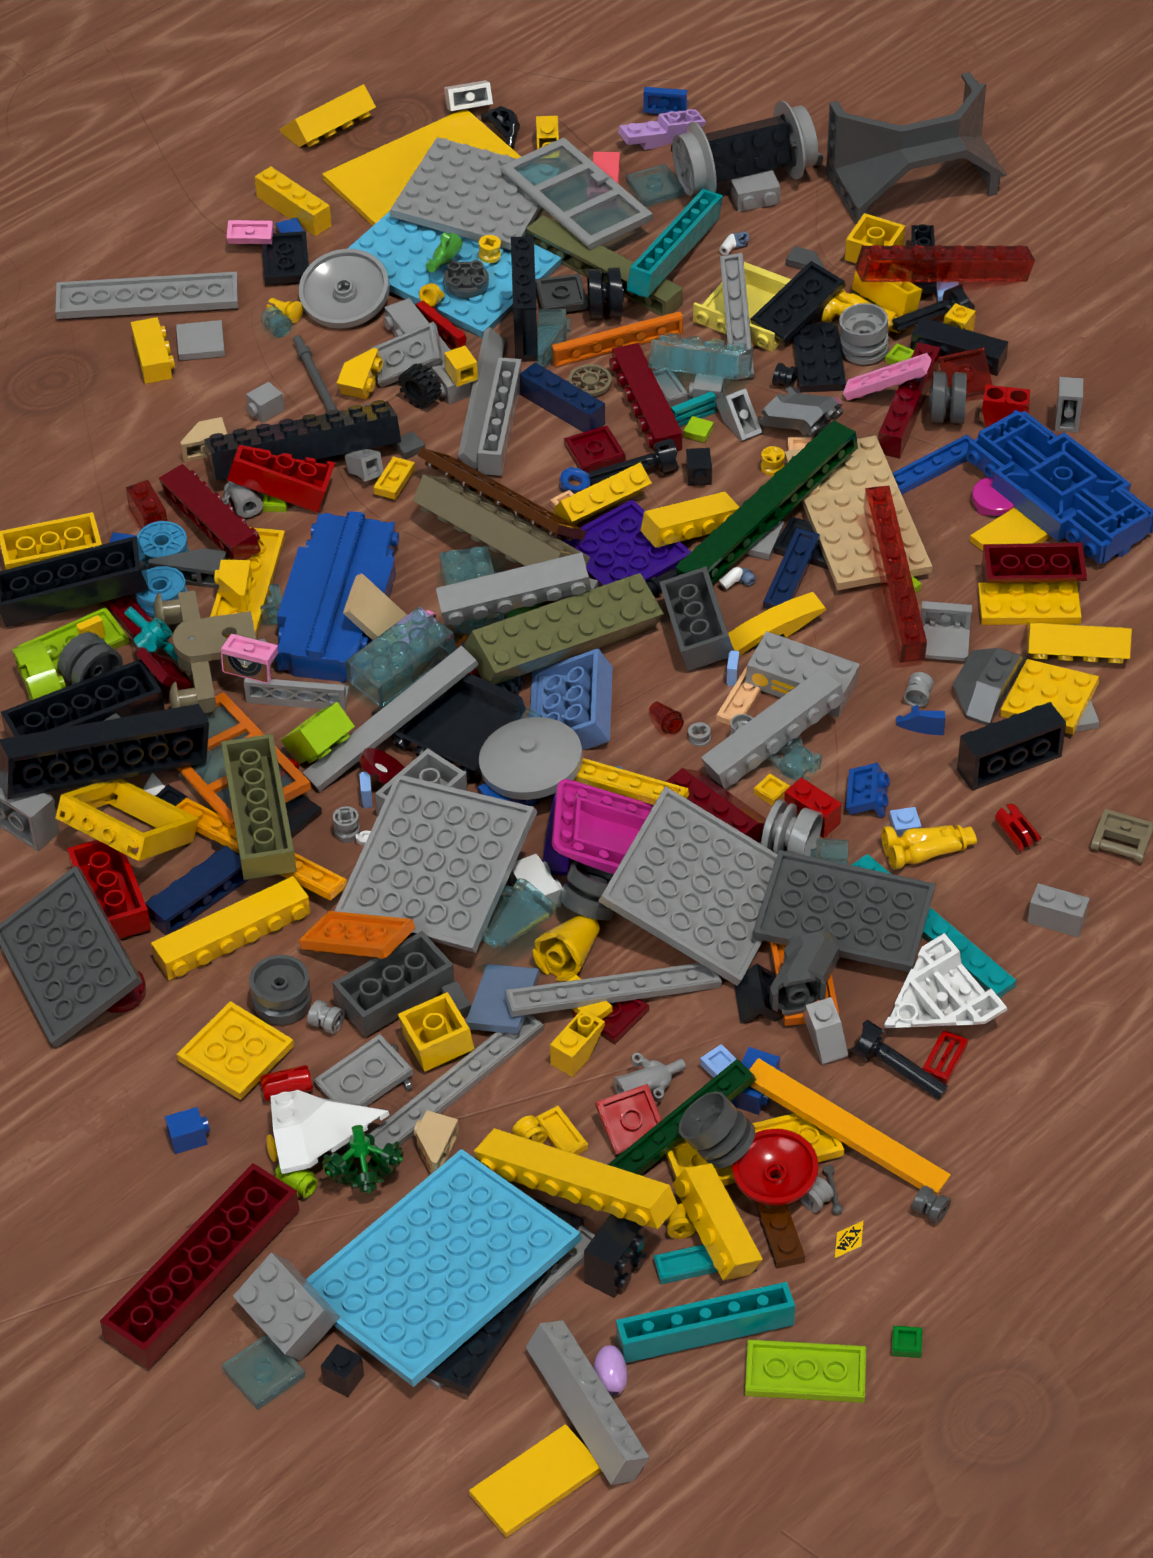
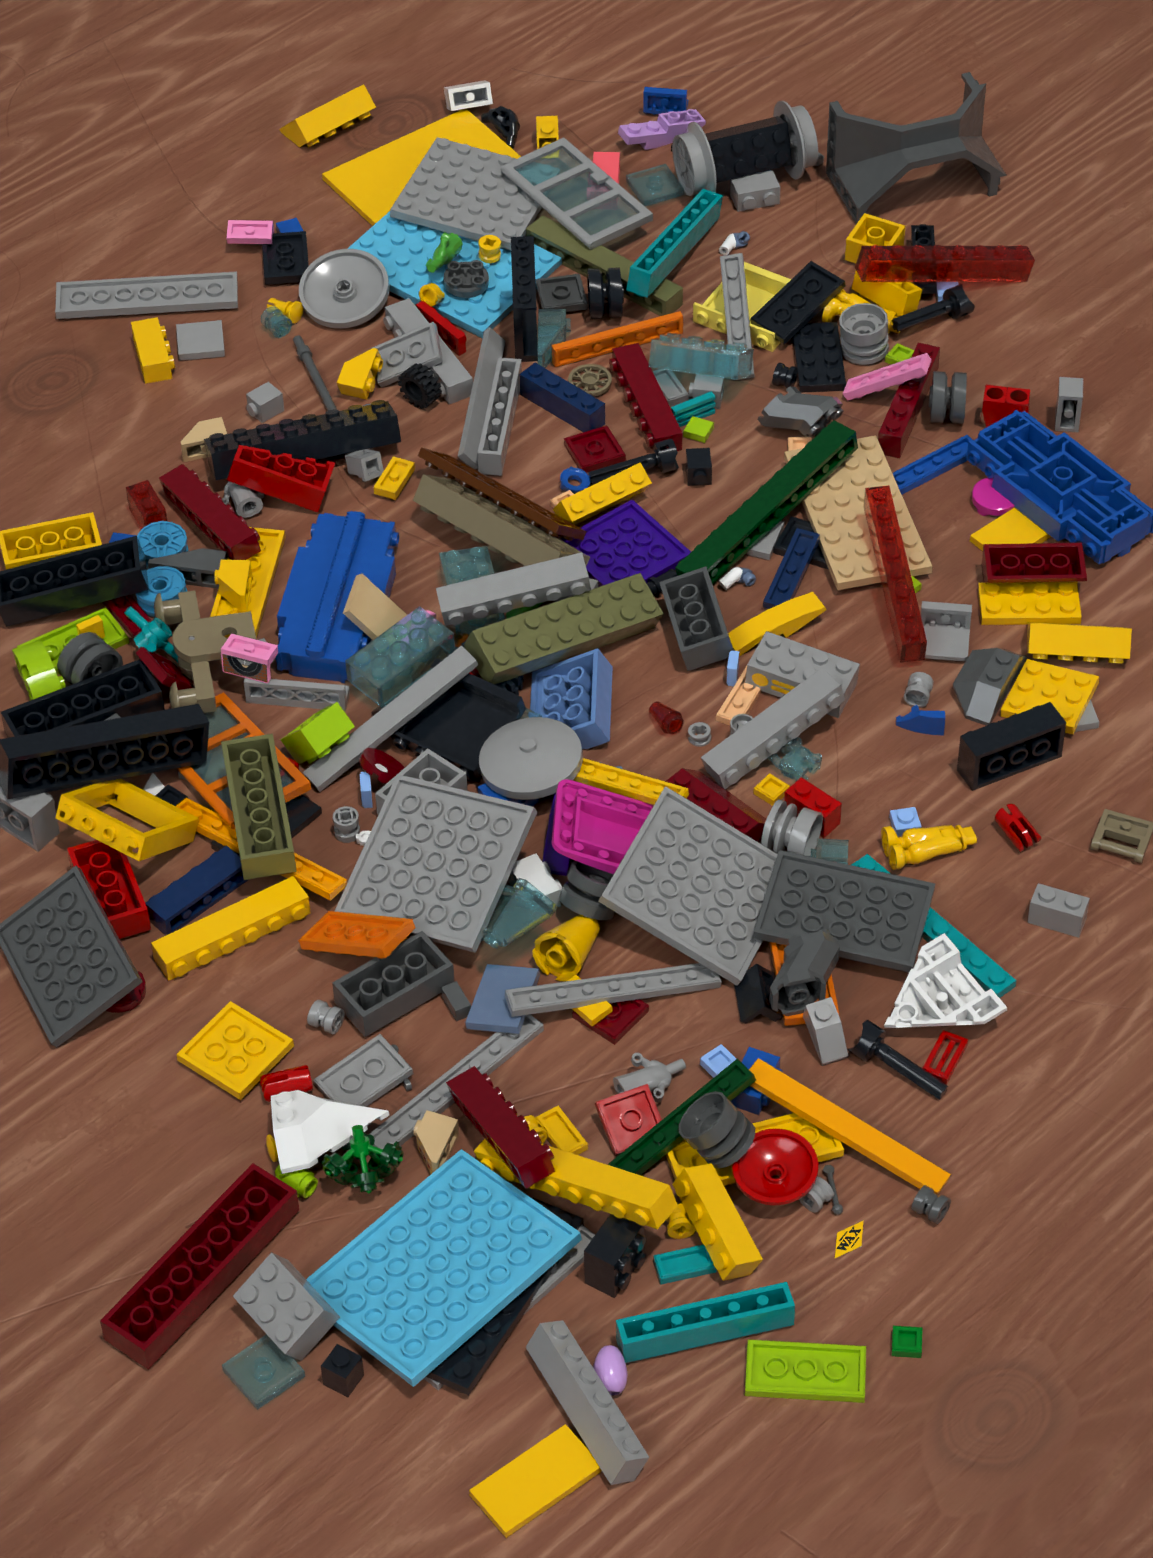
(187, 1130): blue brick -> none
(270, 610): clear light blue bracket -> none
(273, 504): lime tile -> none
(280, 989): dark grey wheel -> none
(293, 200): yellow brick -> none
(409, 445): dark grey tile -> none
(436, 1031): yellow brick -> none
(461, 366): yellow brick -> none
(501, 1126): none -> dark red brick
(576, 1042): yellow slope -> none
(687, 519): yellow brick -> none
(739, 414): light grey slope -> none
(772, 460): yellow wheel -> none
(781, 1234): reddish brown plate -> none
(801, 257): dark grey tile -> none
(867, 789): blue bracket -> none
(957, 340): black brick -> none
(960, 317): yellow brick -> none
(970, 362): clear red tile -> none

